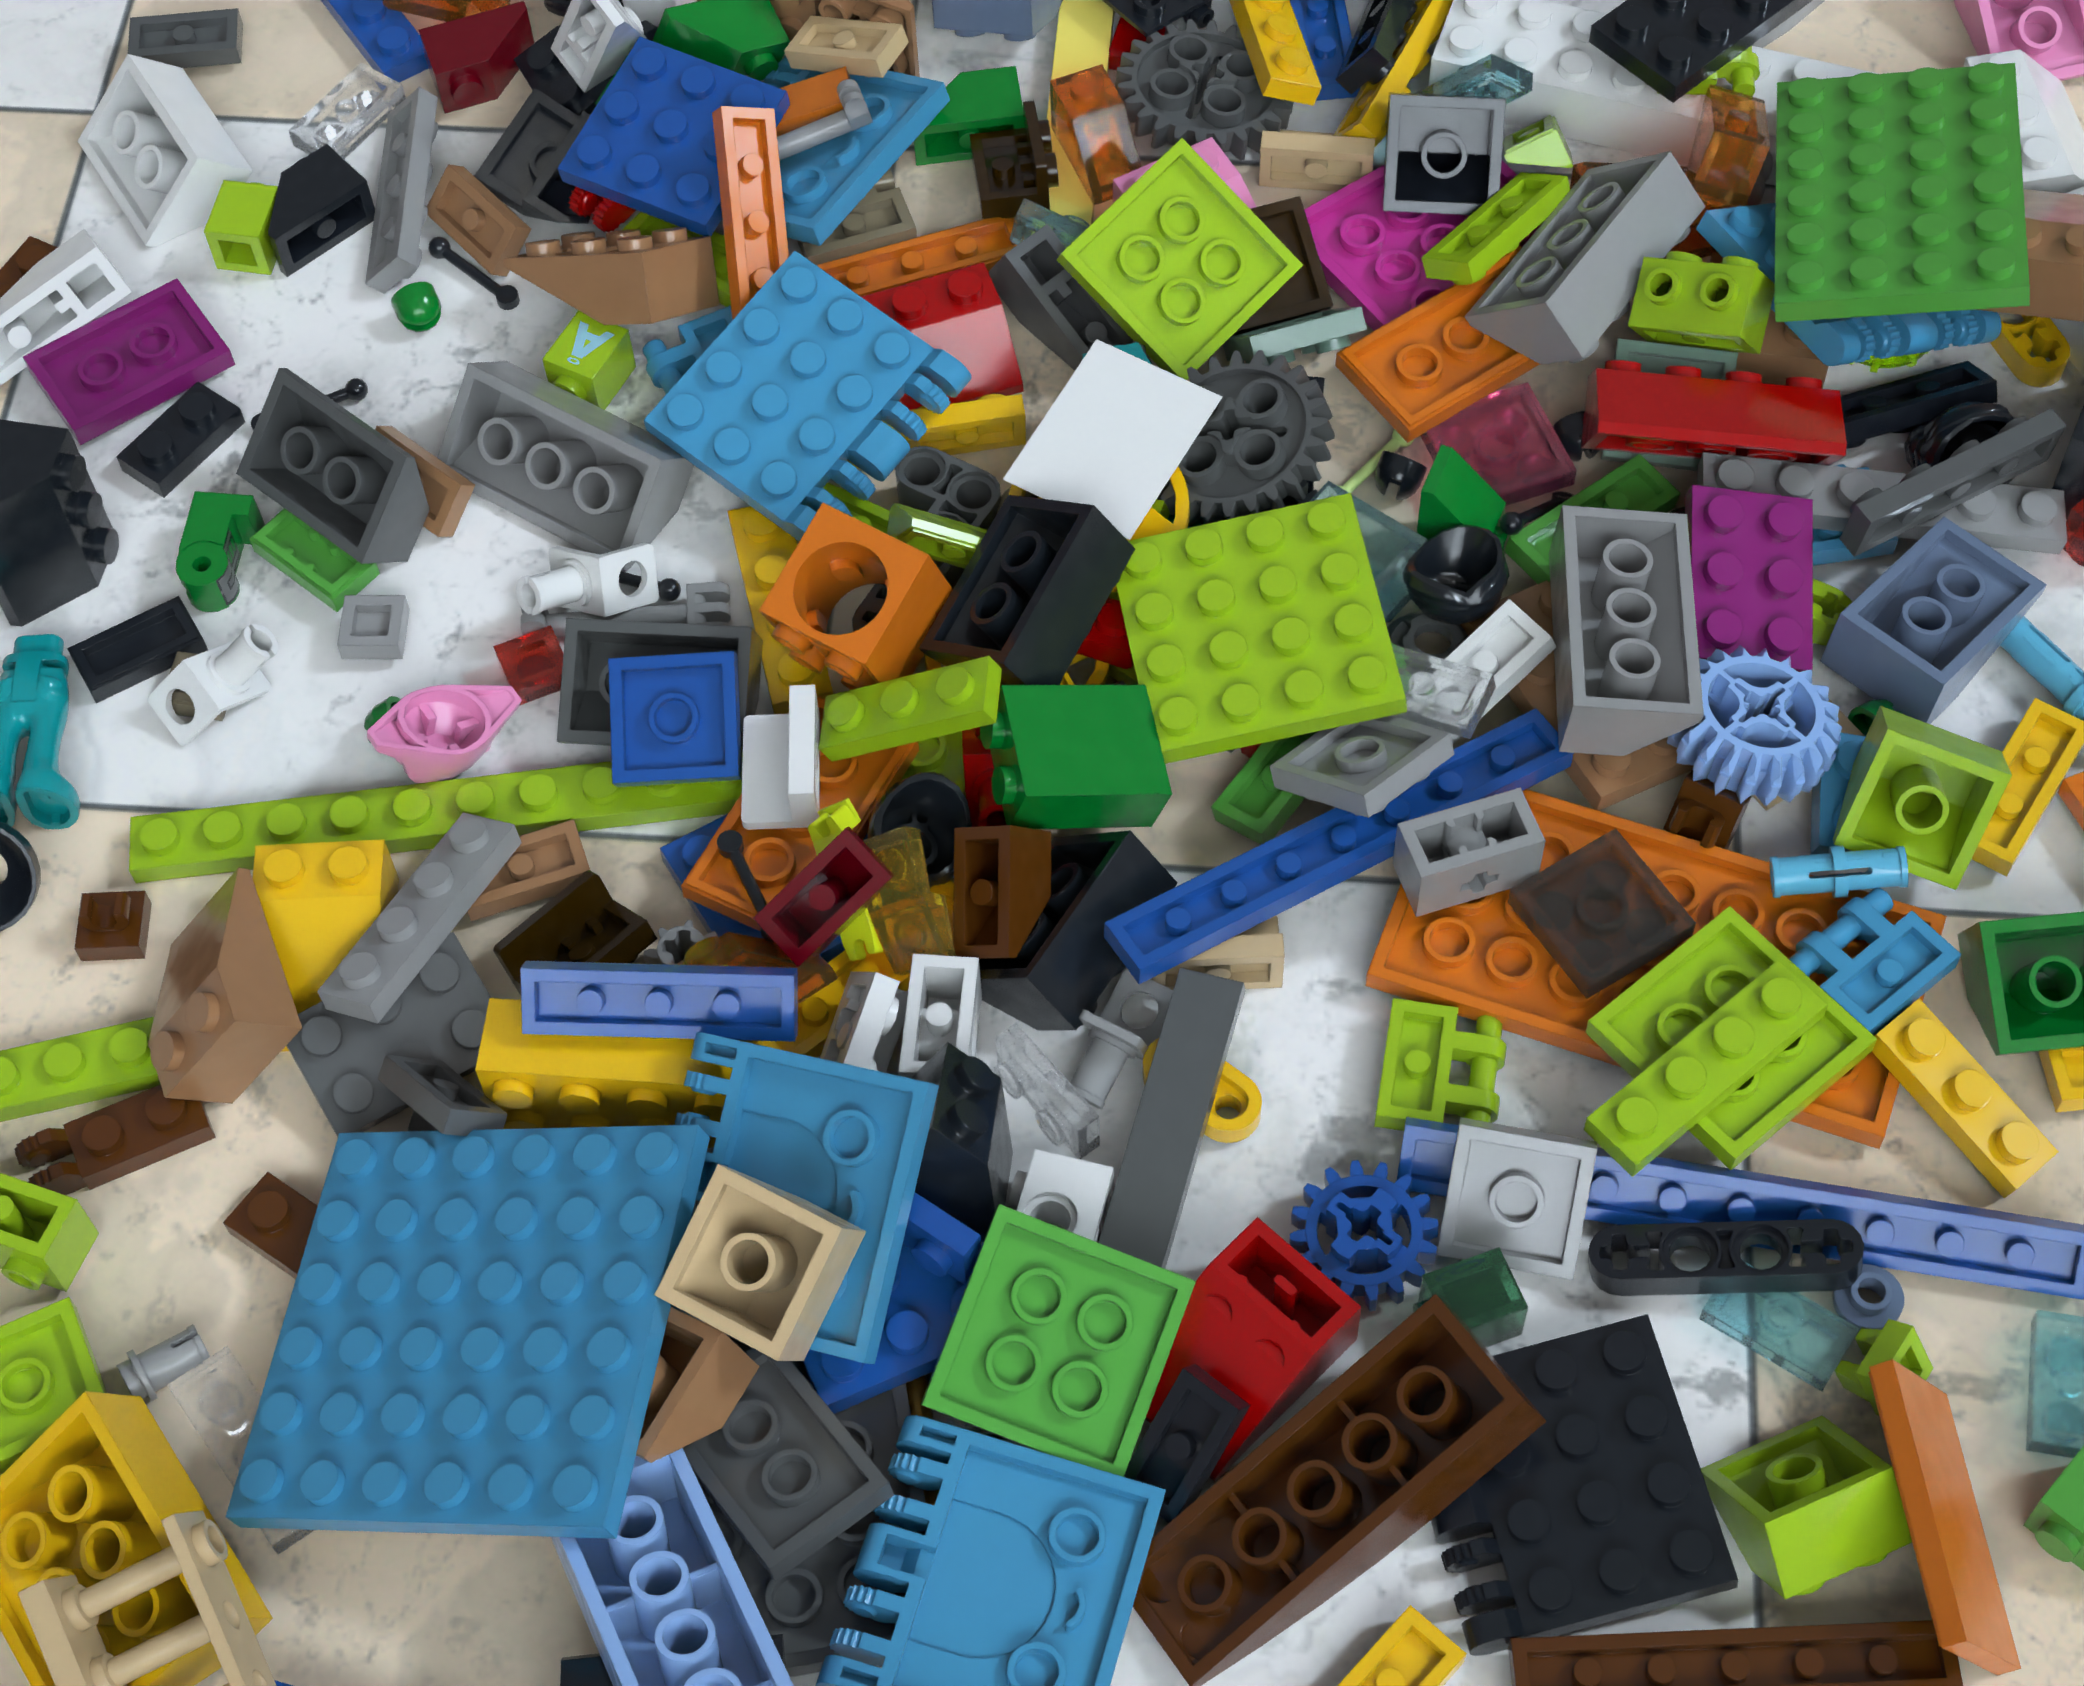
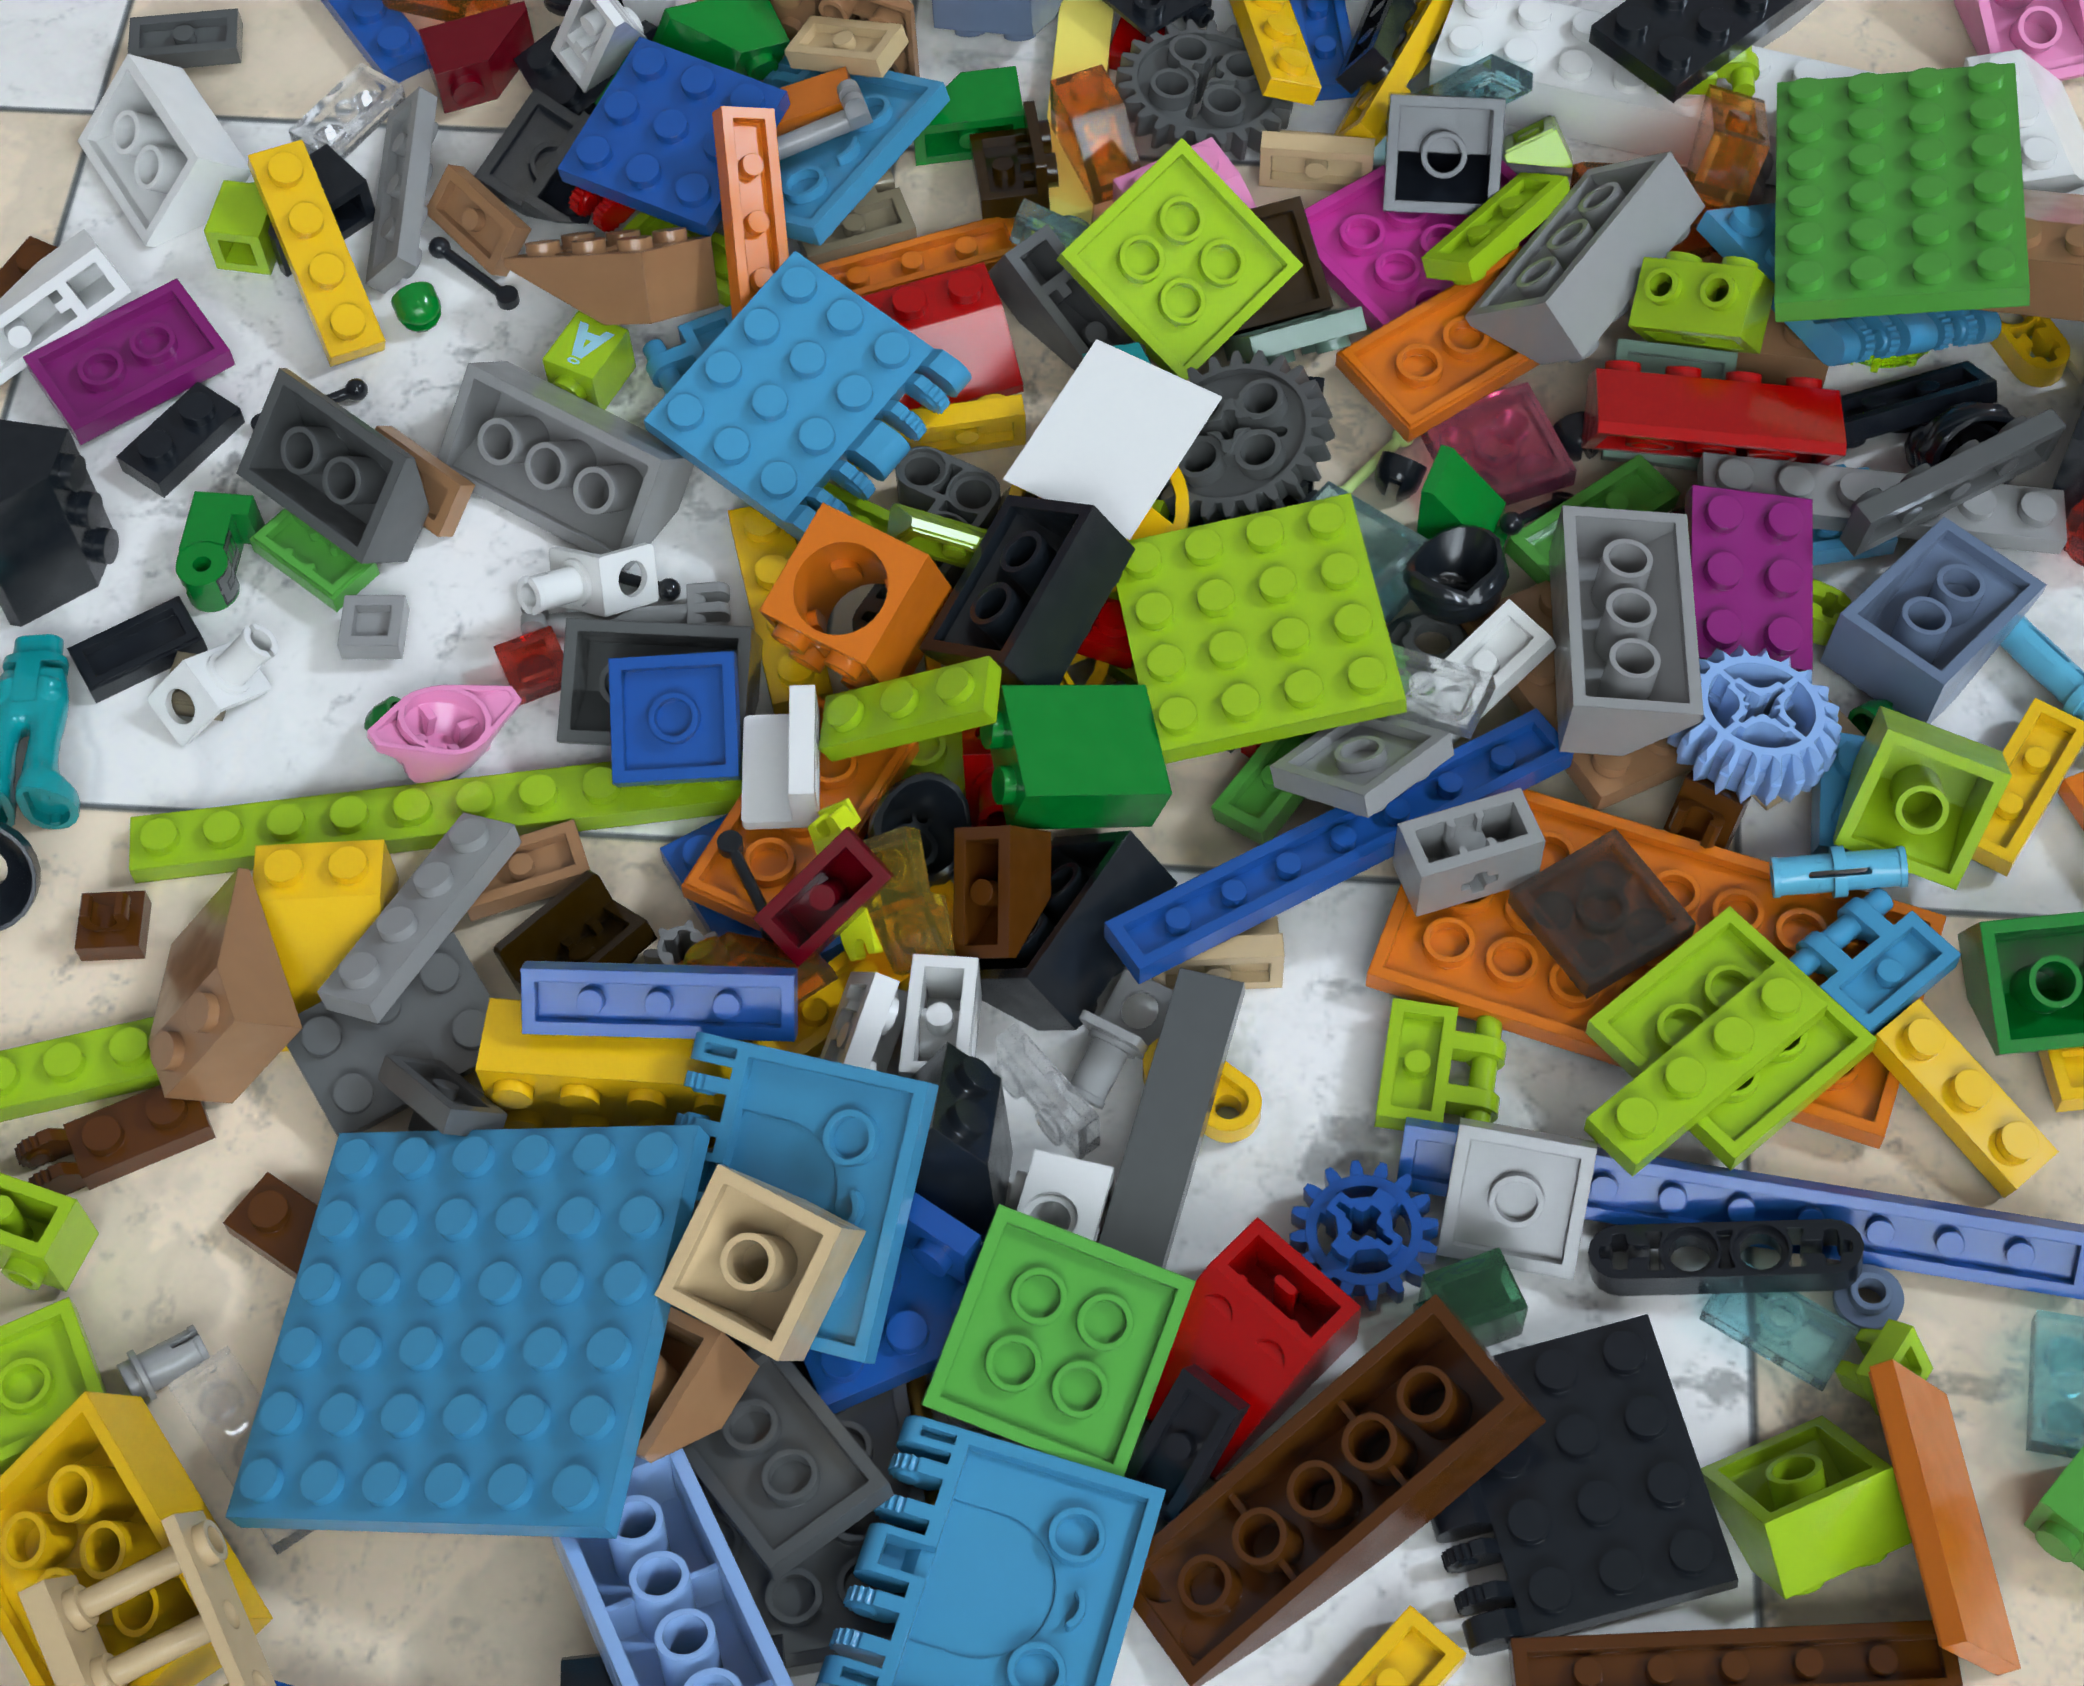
(316, 252): none -> yellow plate

